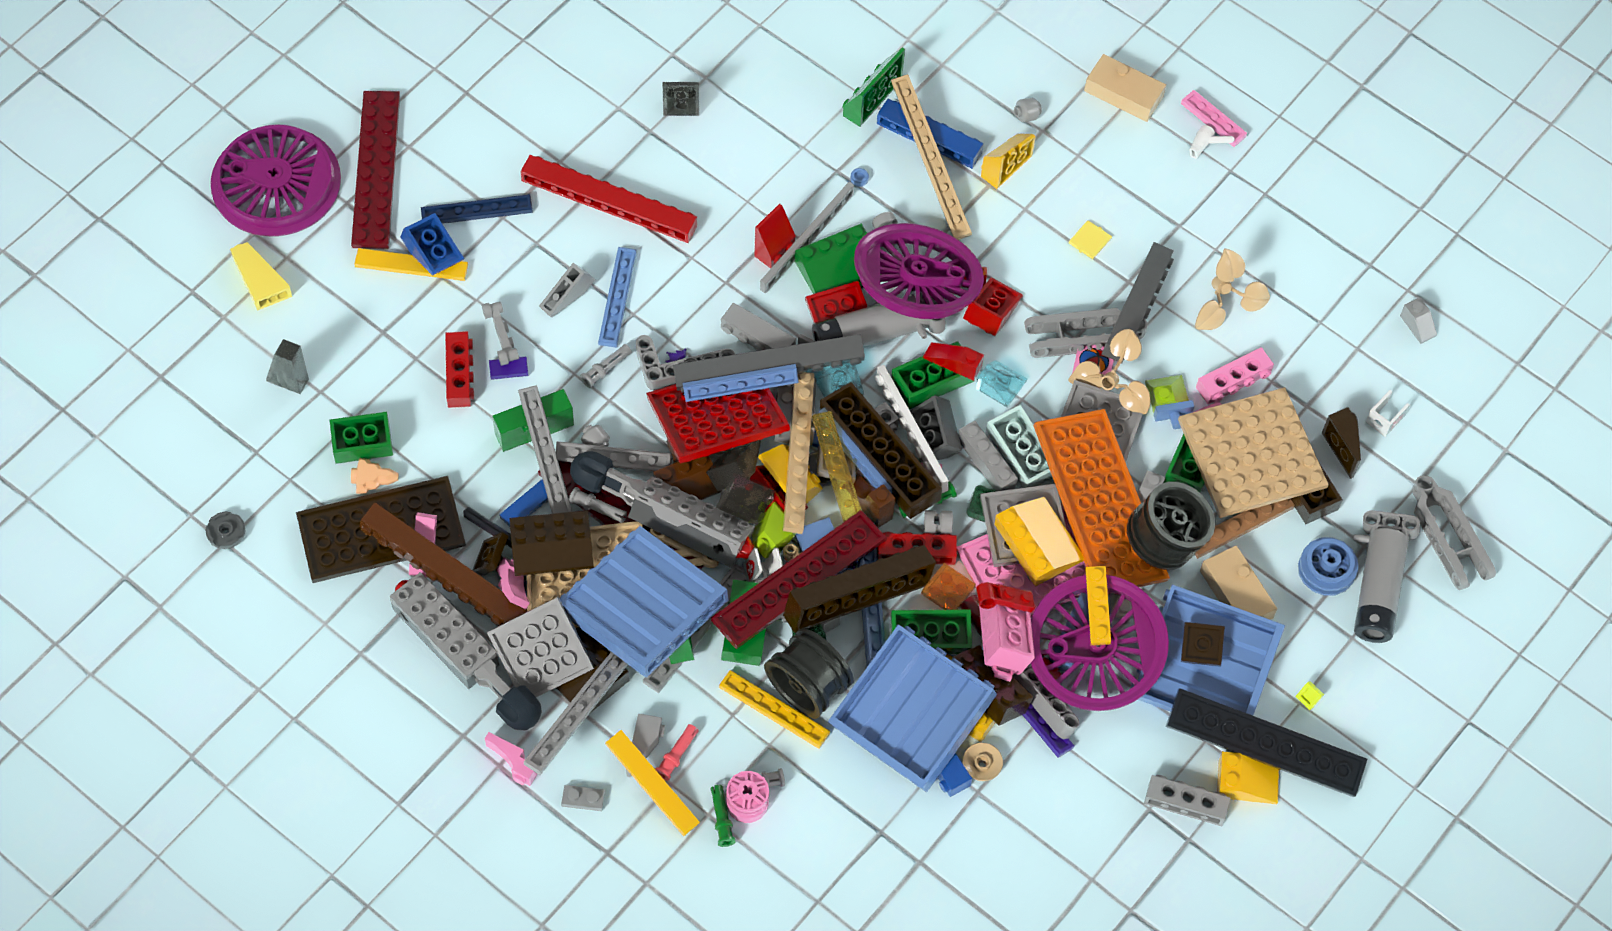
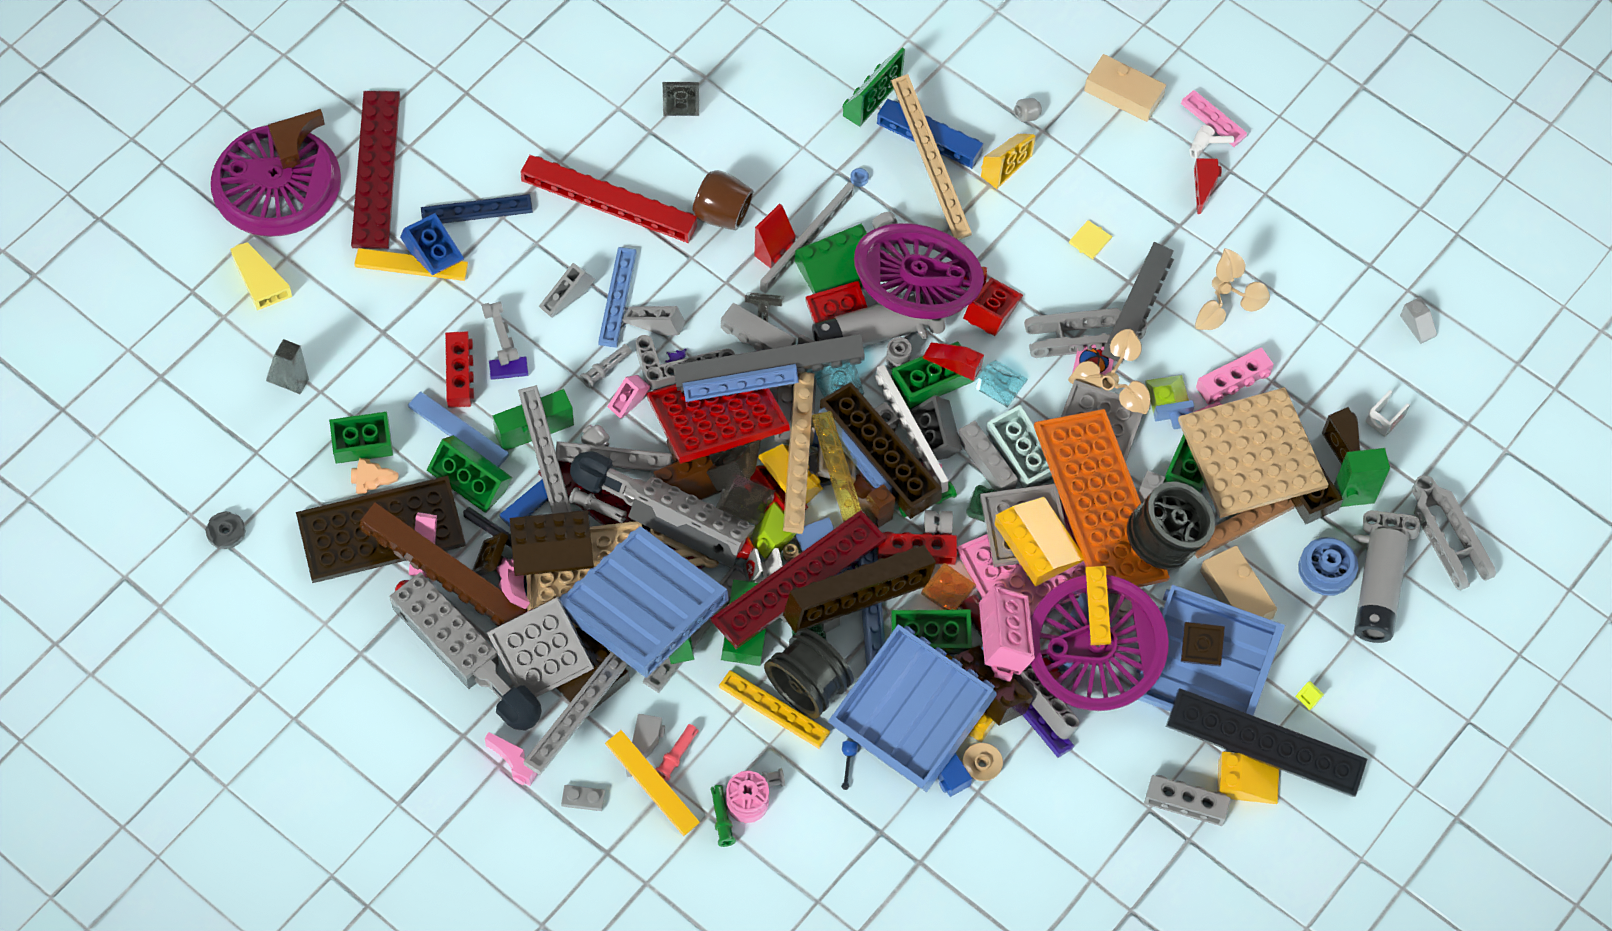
(290, 133): none -> reddish brown arch
(455, 426): none -> medium blue tile
(469, 473): none -> green slope
(628, 395): none -> bright pink slope
(657, 319): none -> light grey slope
(722, 200): none -> reddish brown piece
(764, 302): none -> clear smoke tile
(849, 750): none -> hinge
(898, 352): none -> light grey wheel
(992, 594): red plate -> none
(1205, 176): none -> red slope
(1362, 476): none -> green brick

